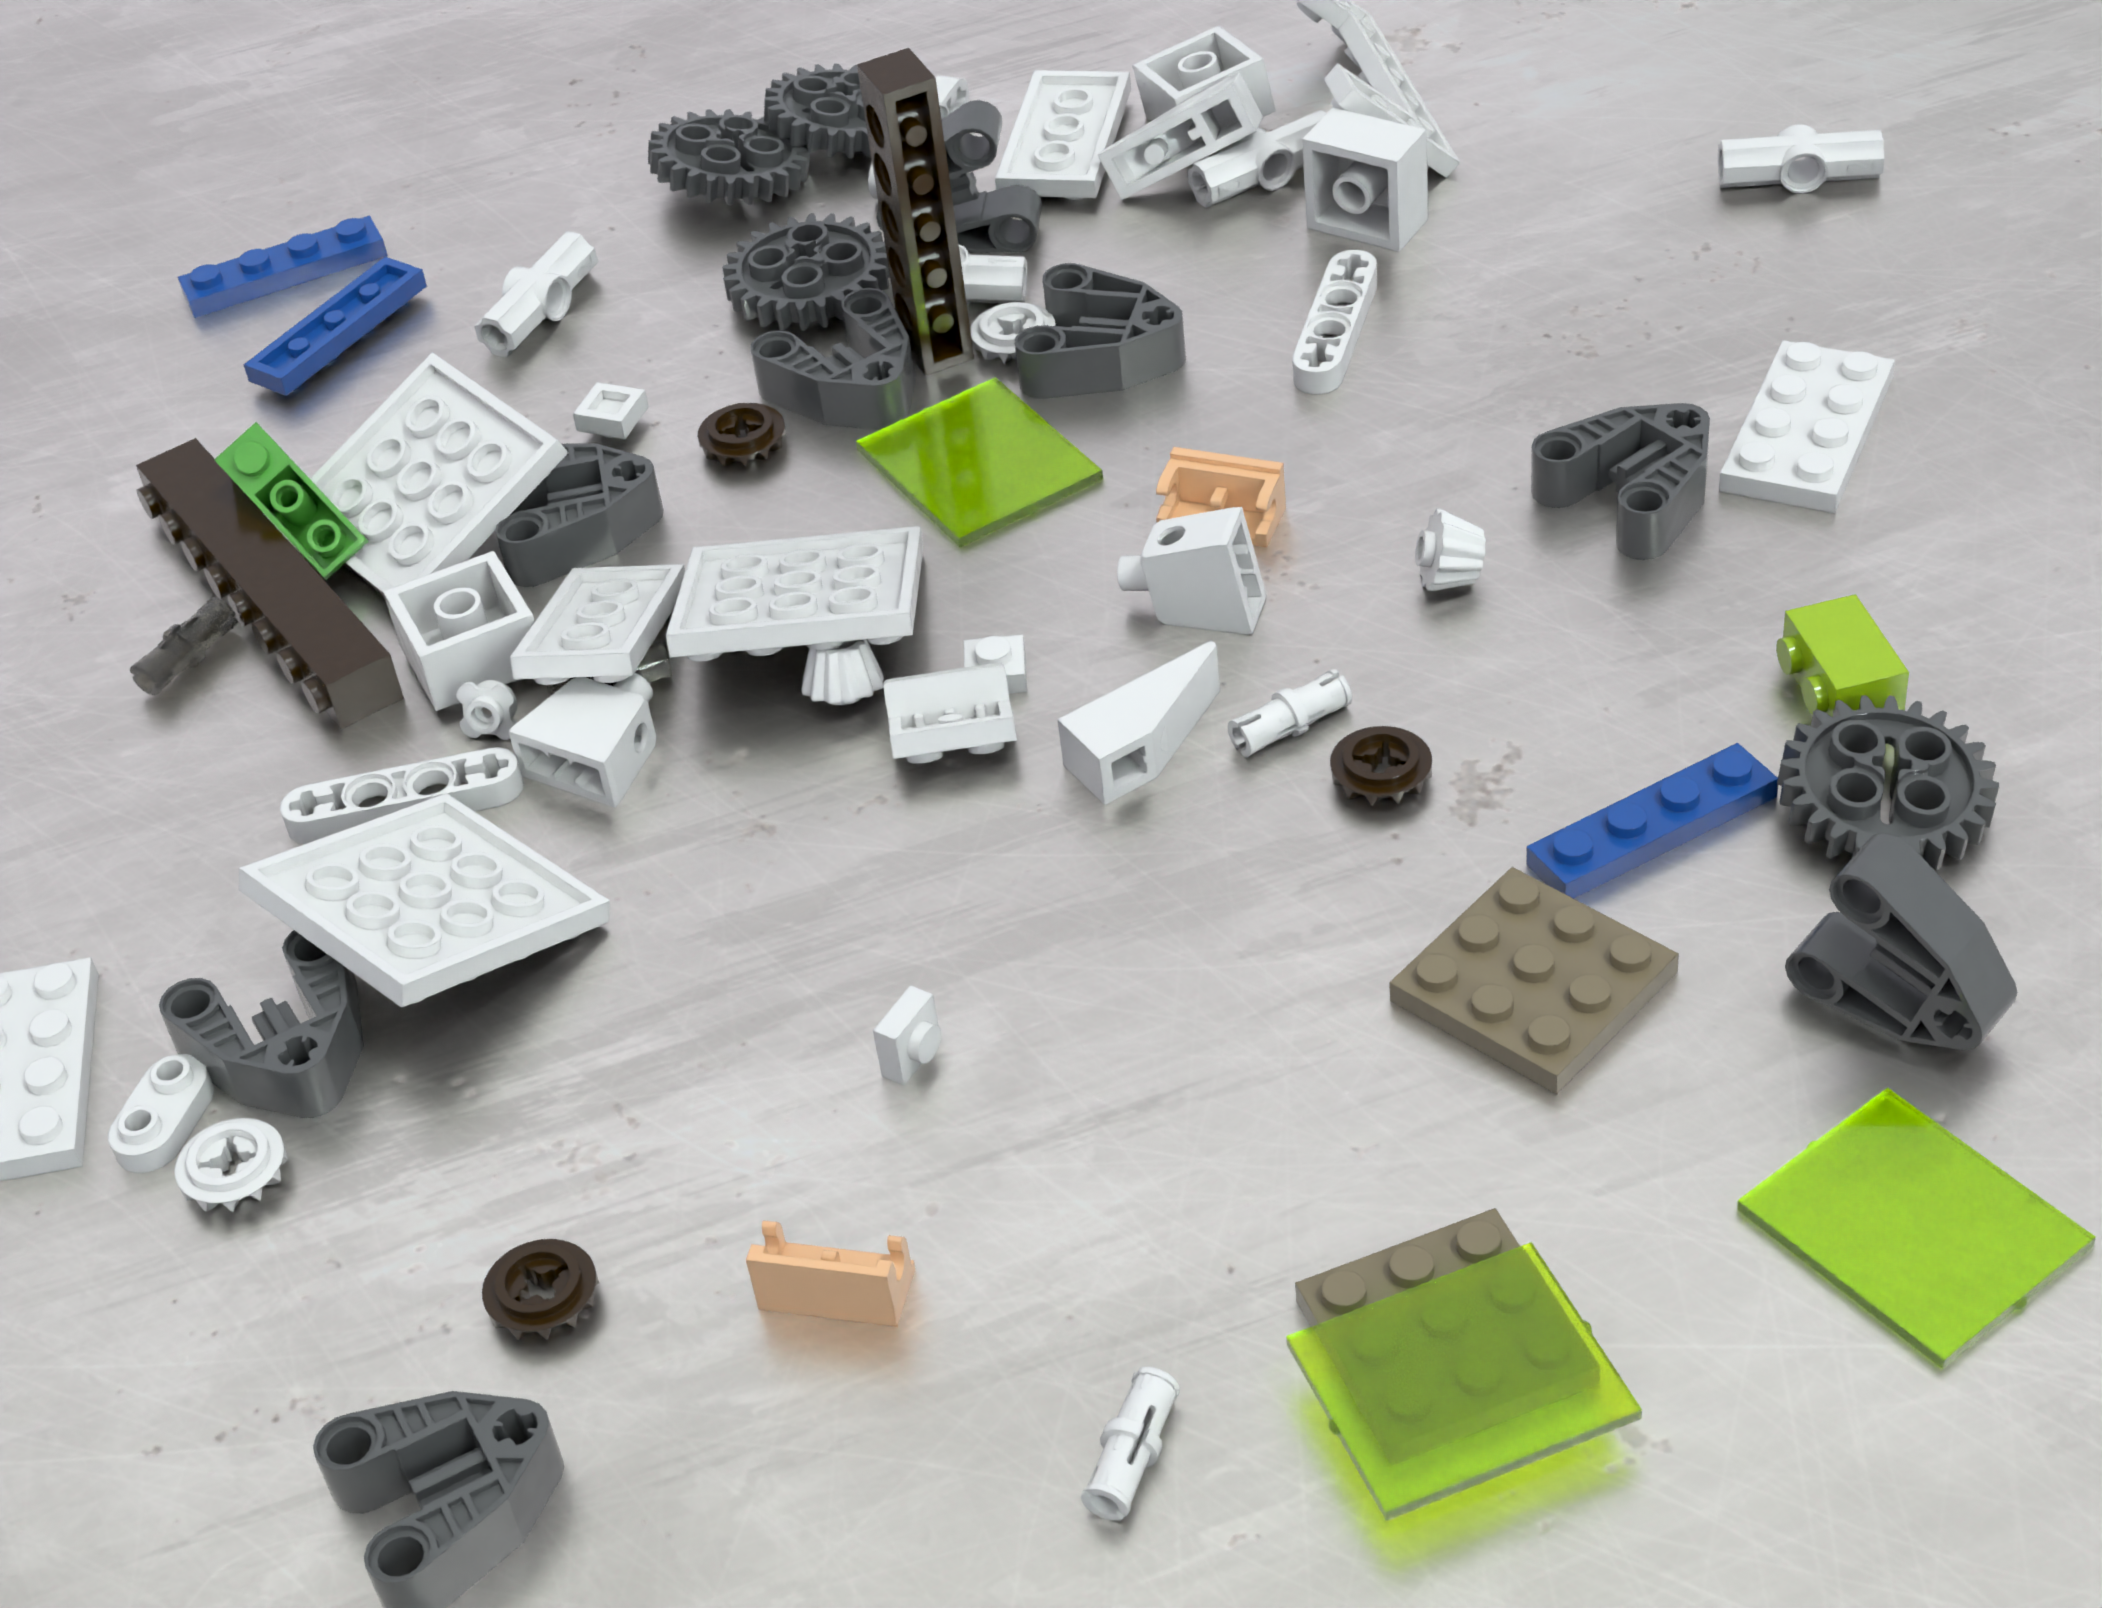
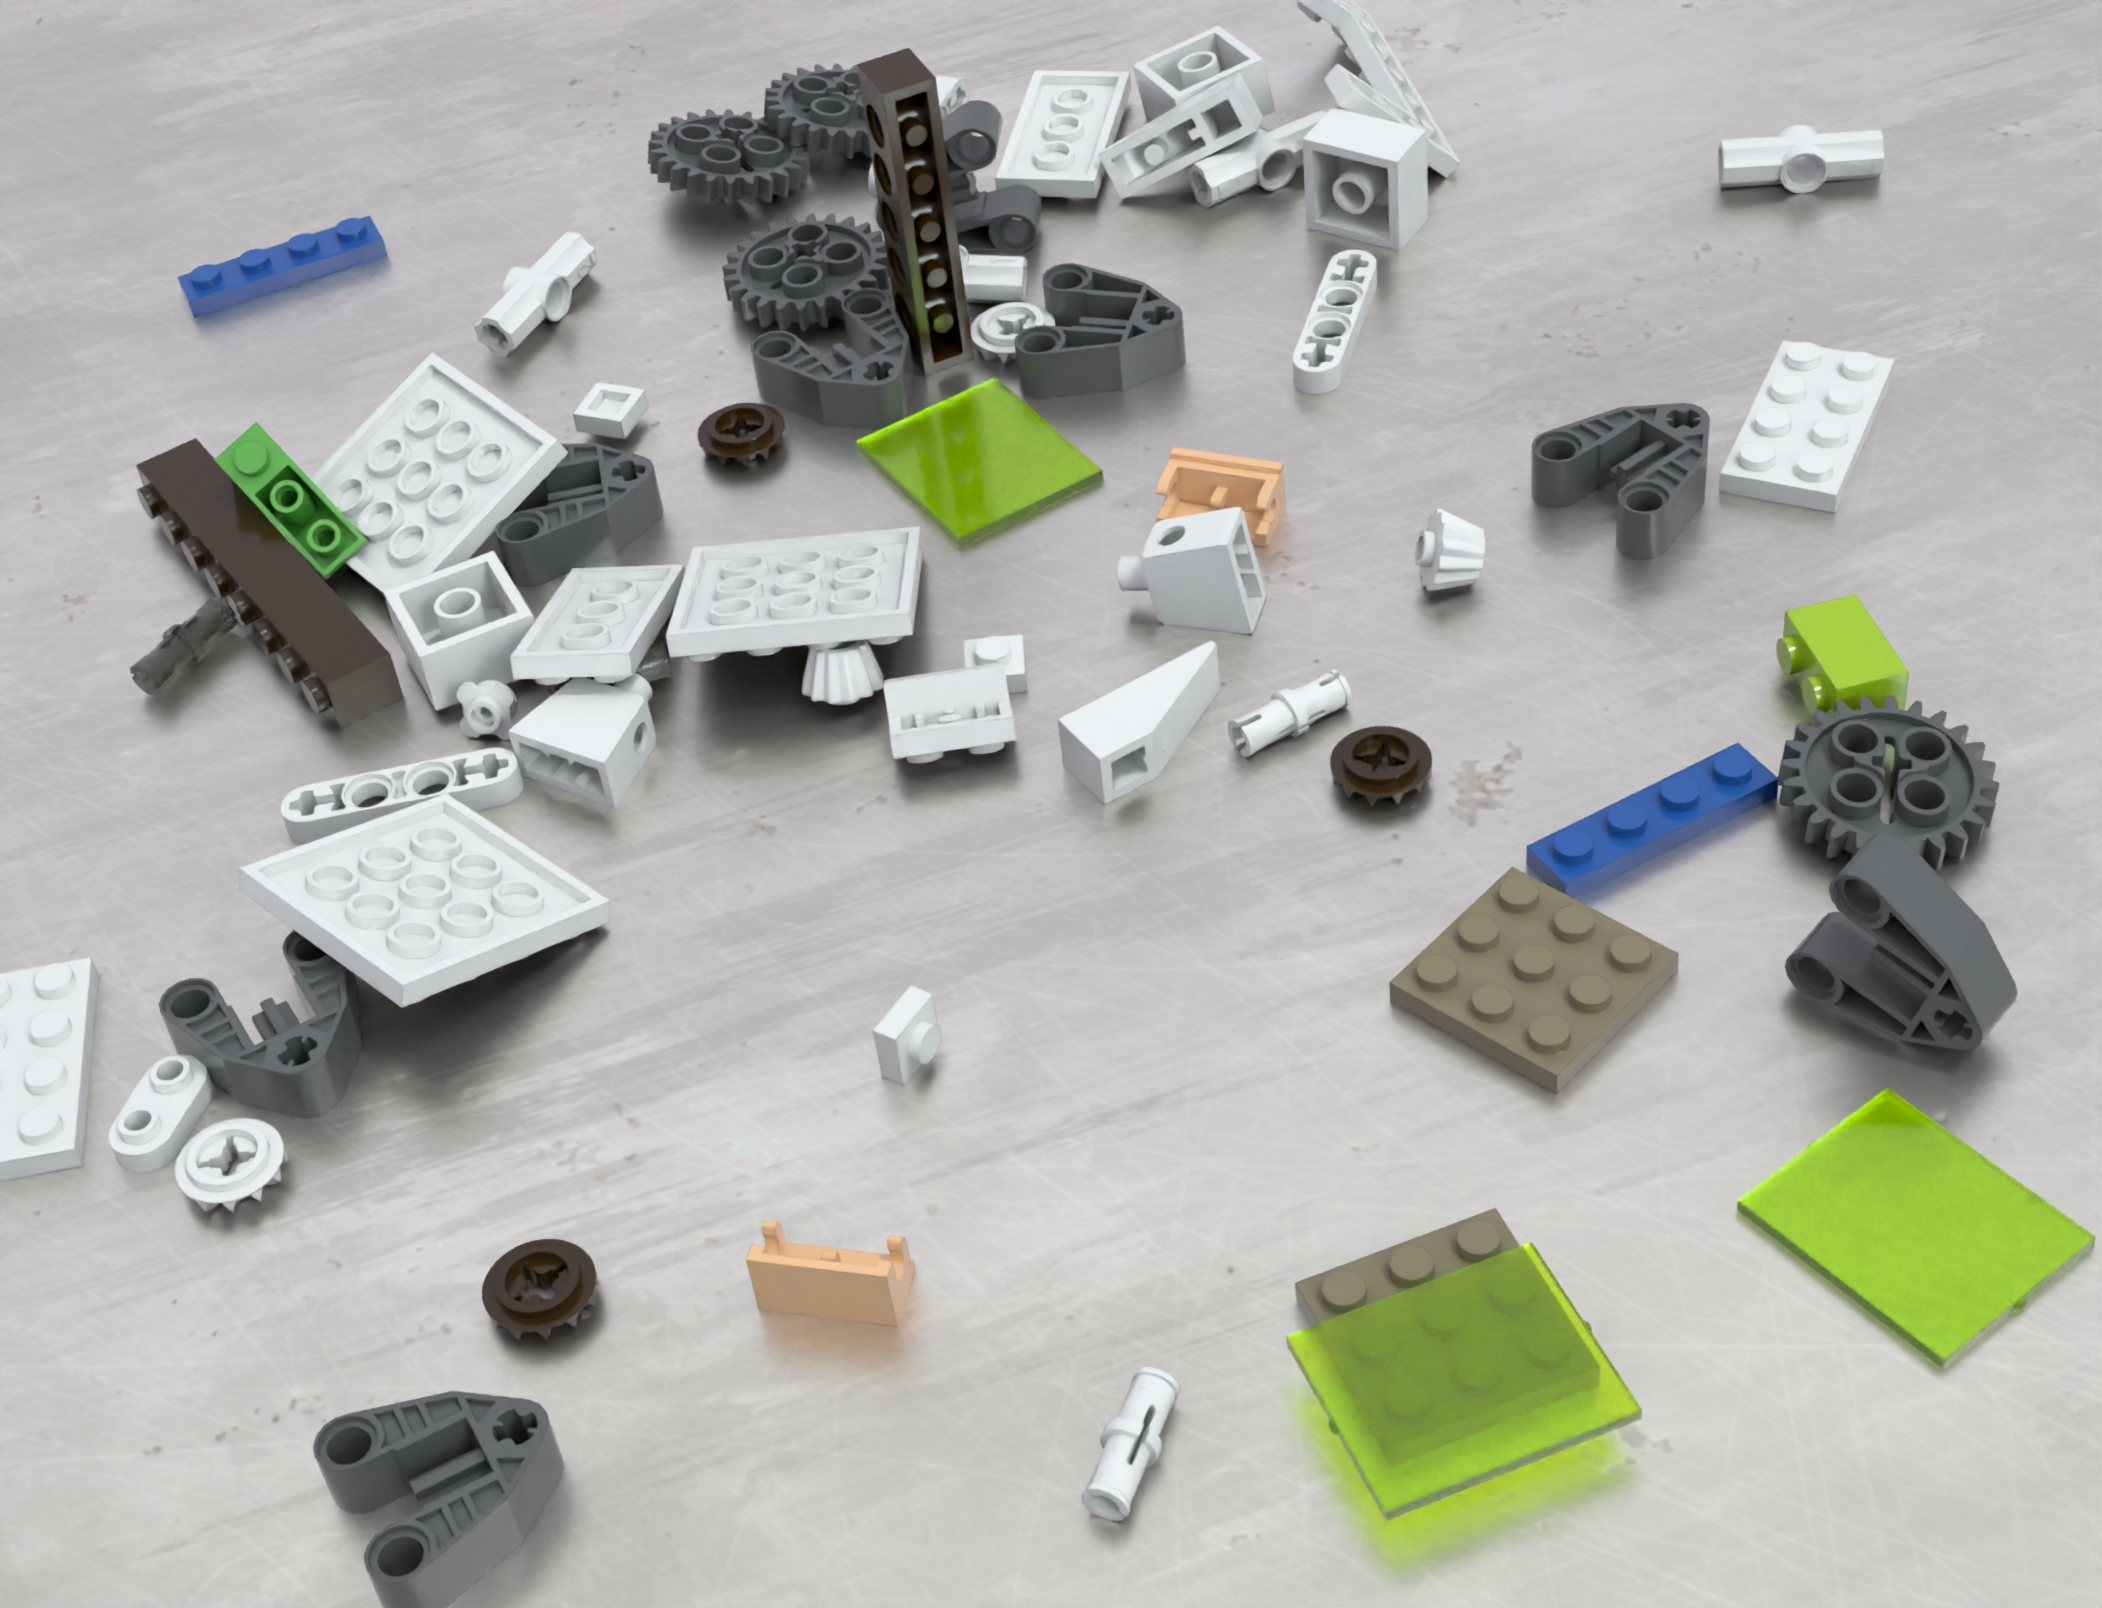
(335, 326): blue plate -> none

